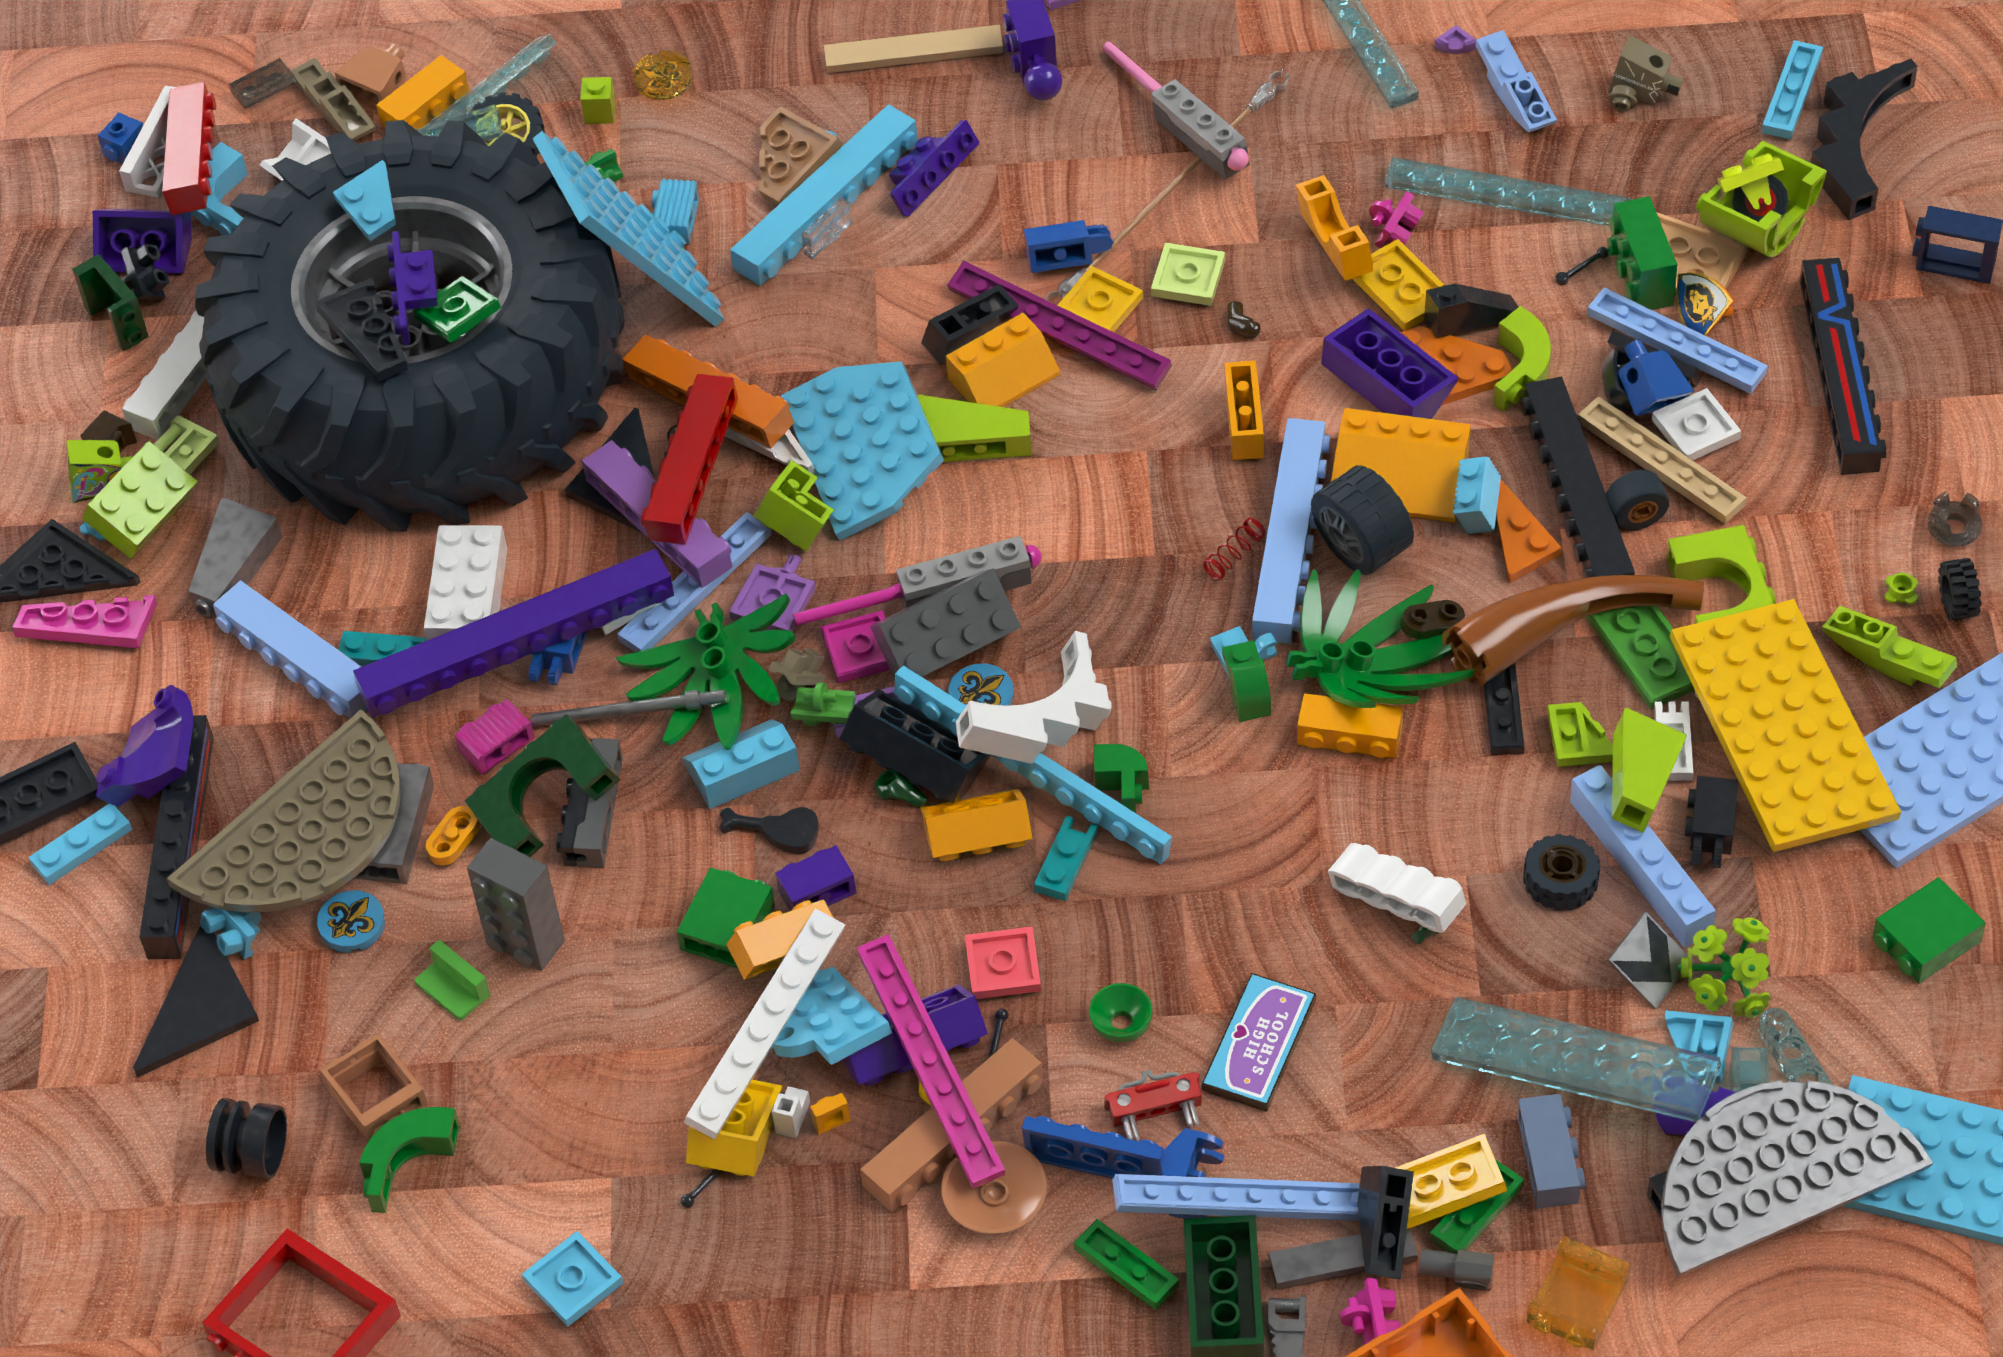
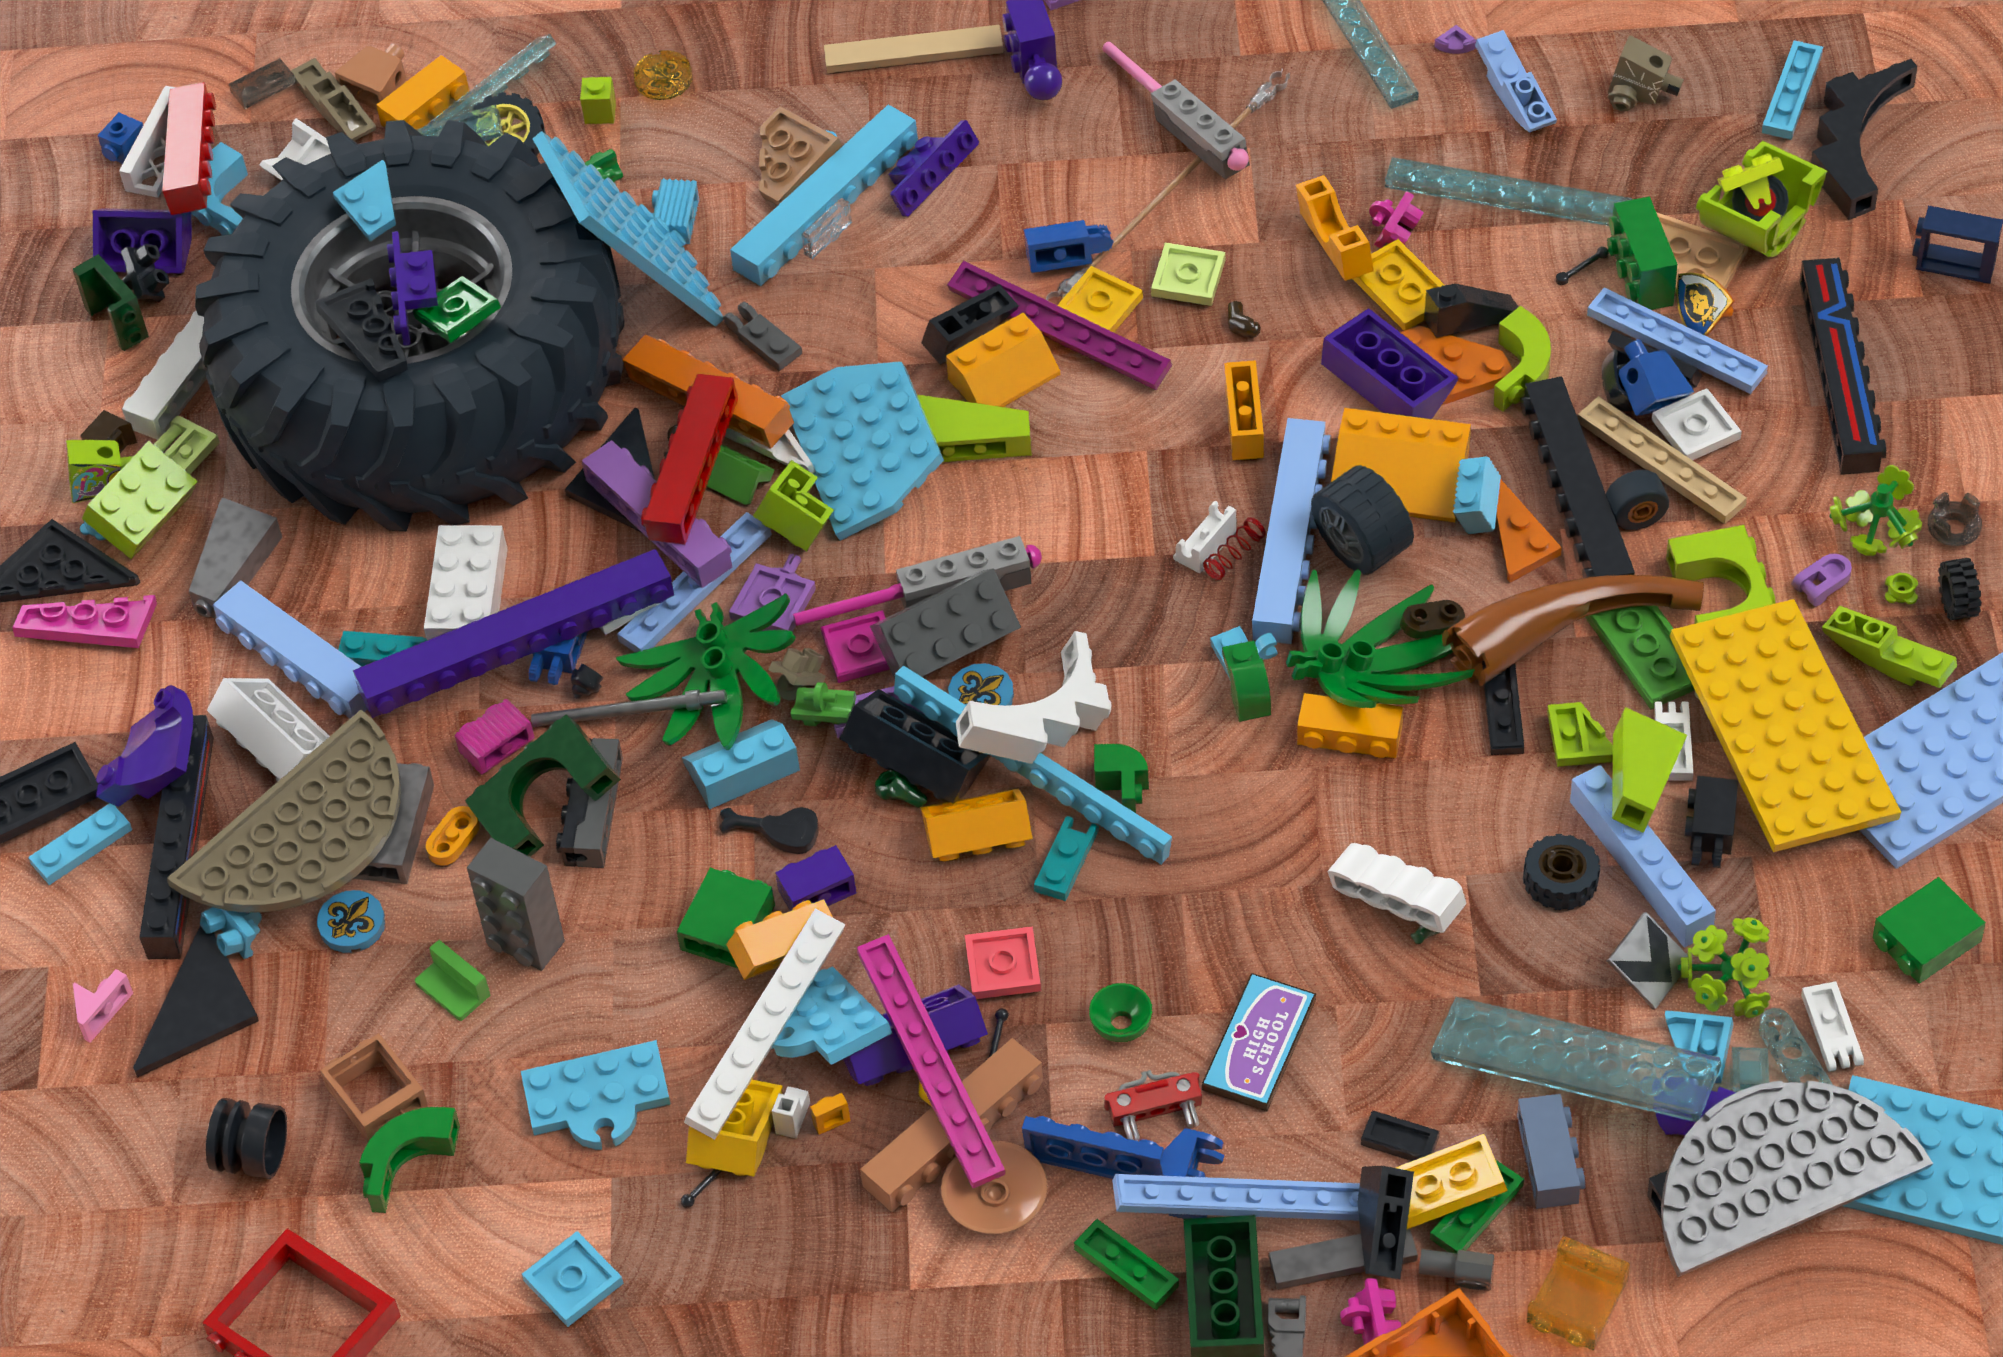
(98, 1008): none -> bright pink slope
(266, 723): none -> white slope
(585, 681): none -> black plate
(596, 1093): none -> medium azure plate
(737, 475): none -> bright green panel
(763, 337): none -> dark grey hinge
(1206, 538): none -> white hinge
(1399, 1137): none -> black tile
(1831, 570): none -> medium lavender plate
(1831, 1025): none -> white hinge
(1865, 510): none -> lime plant

